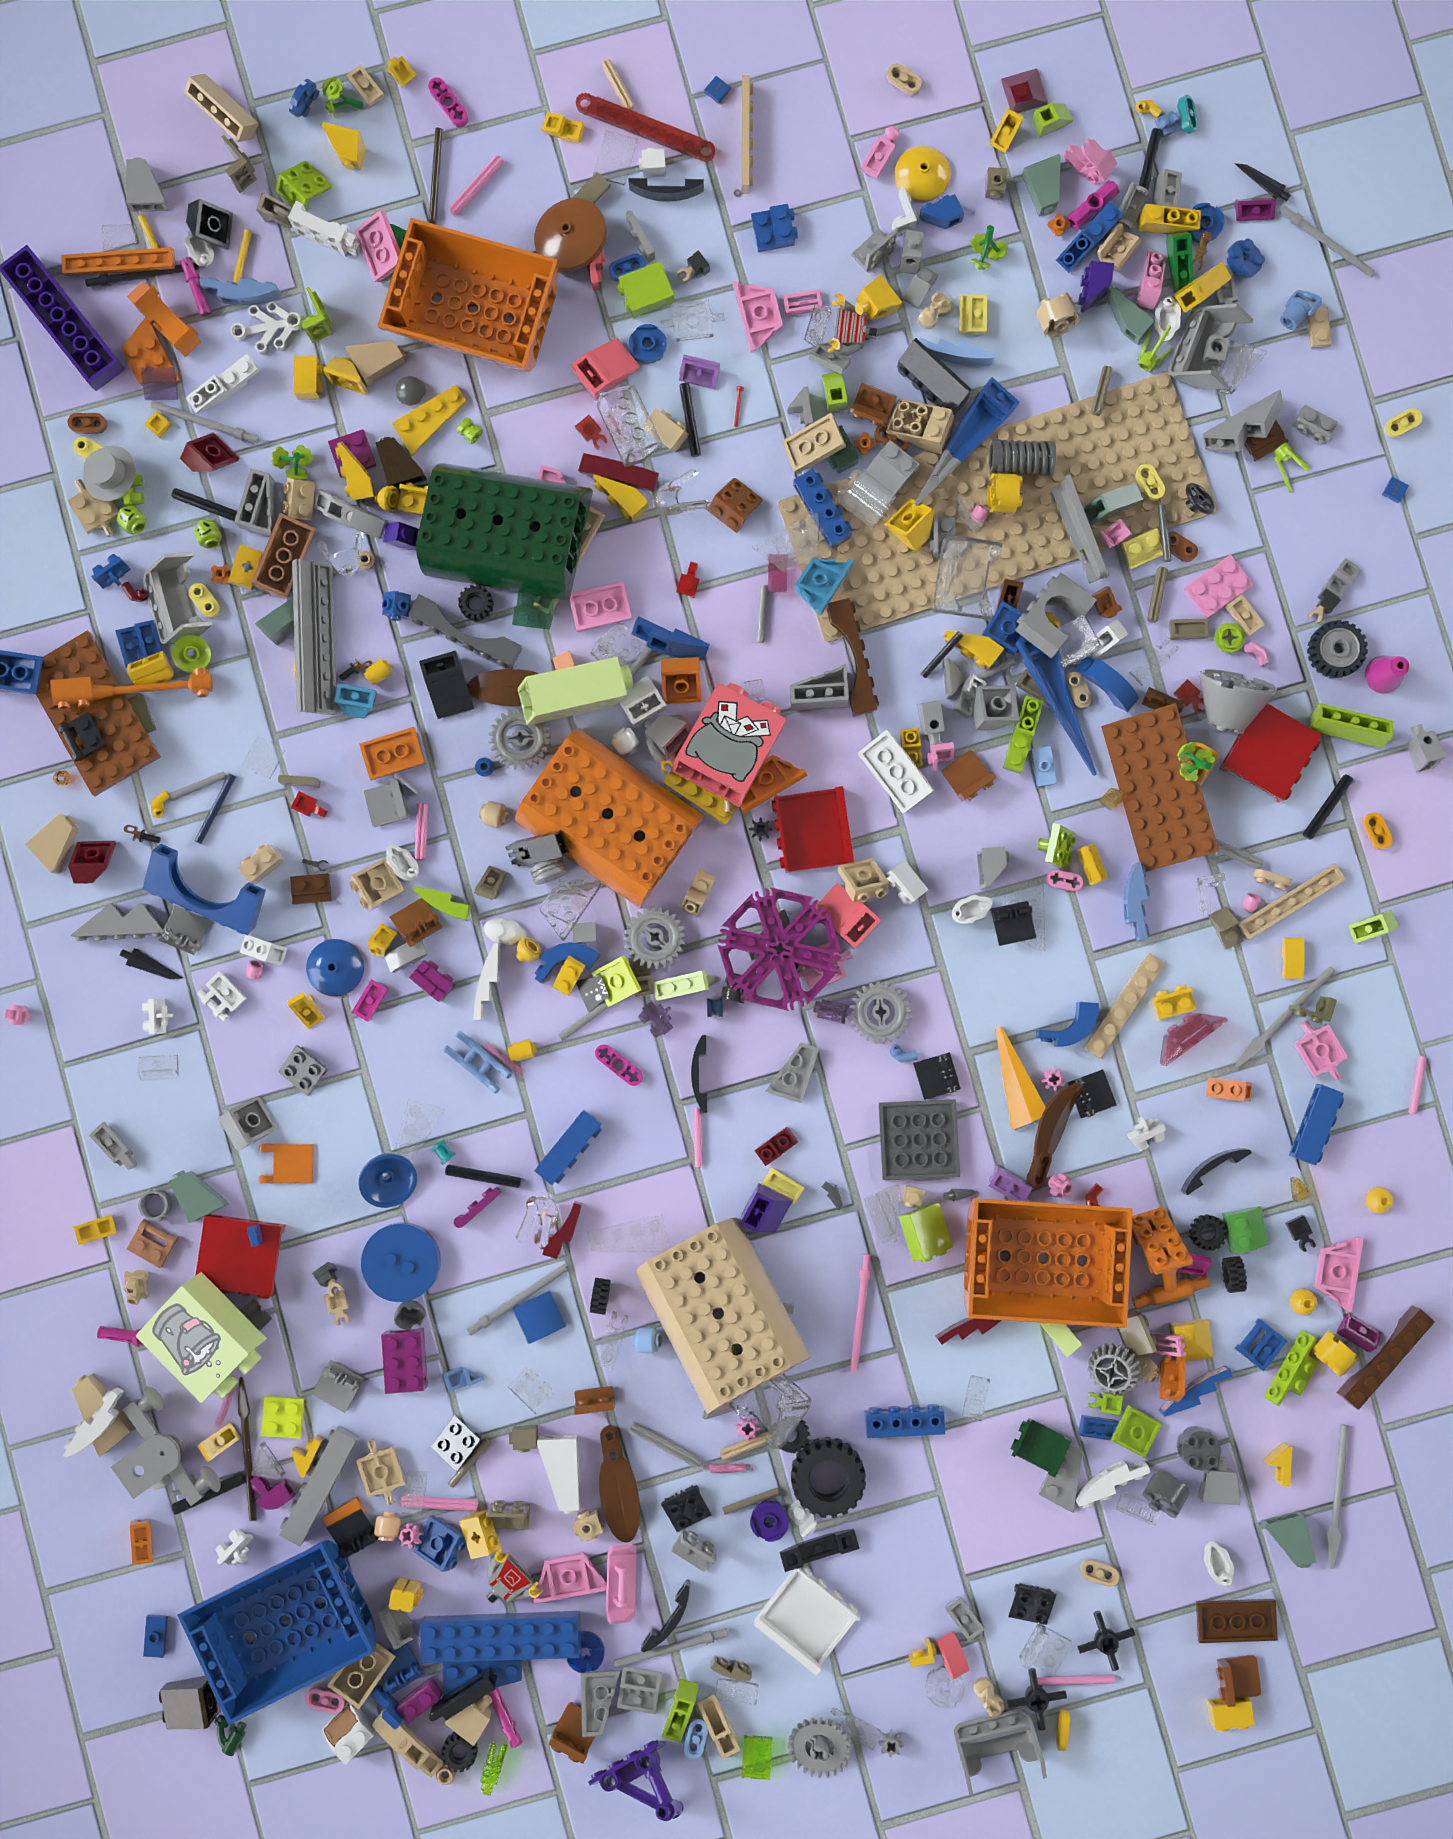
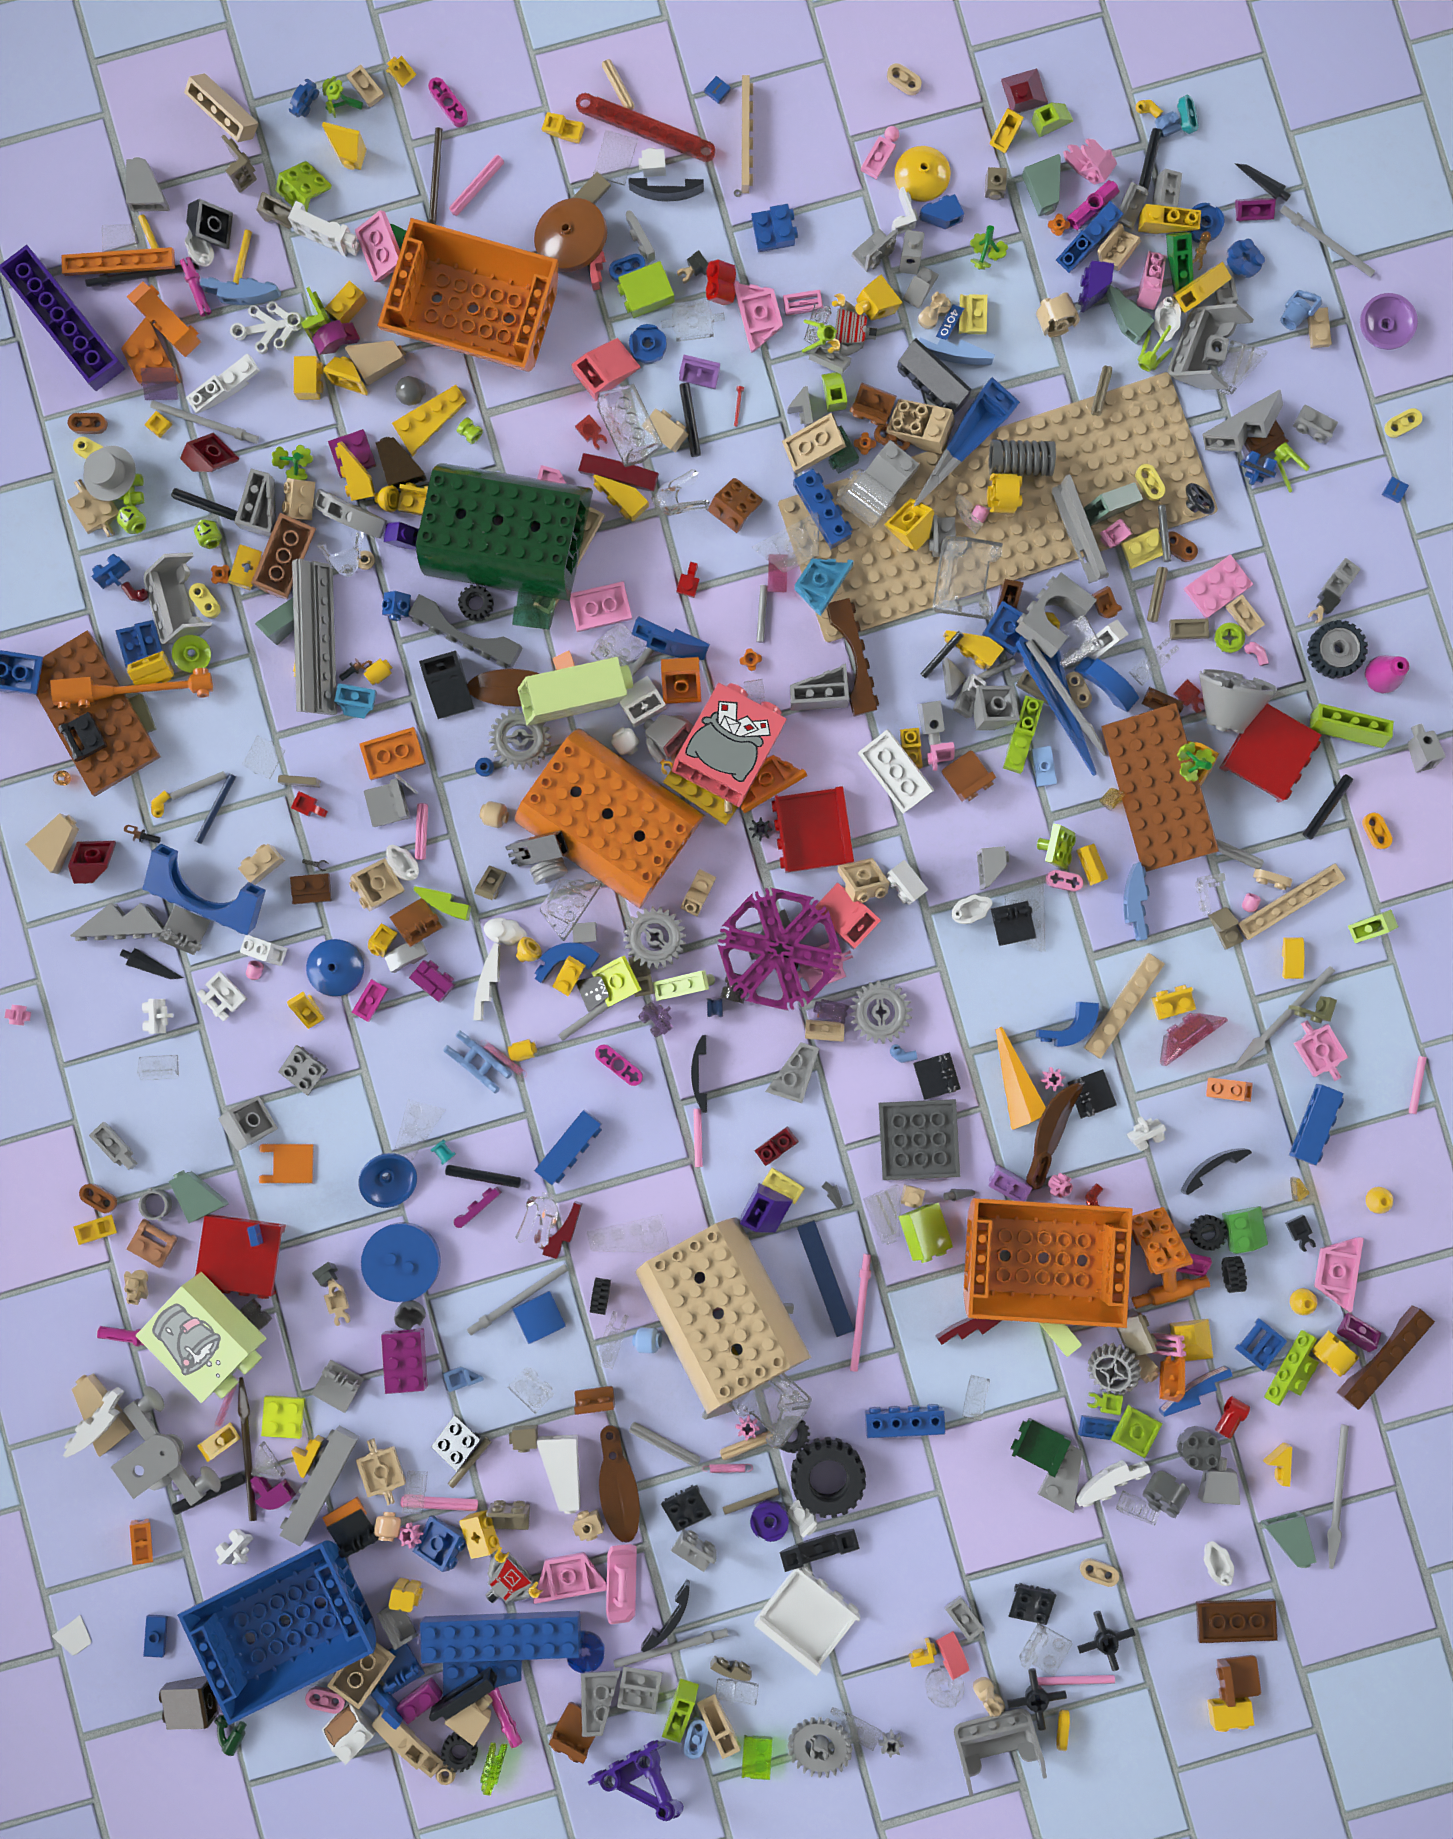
(73, 1636): none -> white sticker
(98, 1200): none -> dark orange plate
(333, 335): none -> magenta brick
(346, 303): none -> yellow brick
(720, 282): none -> red brick
(750, 664): none -> orange plate
(824, 333): none -> lime plant
(824, 1030): none -> tan plate
(825, 1278): none -> dark blue tile
(949, 322): none -> blue sticker
(1086, 727): none -> light grey piece
(1234, 1413): none -> red piece
(1251, 463): none -> blue hips
(1393, 312): none -> medium lavender dish

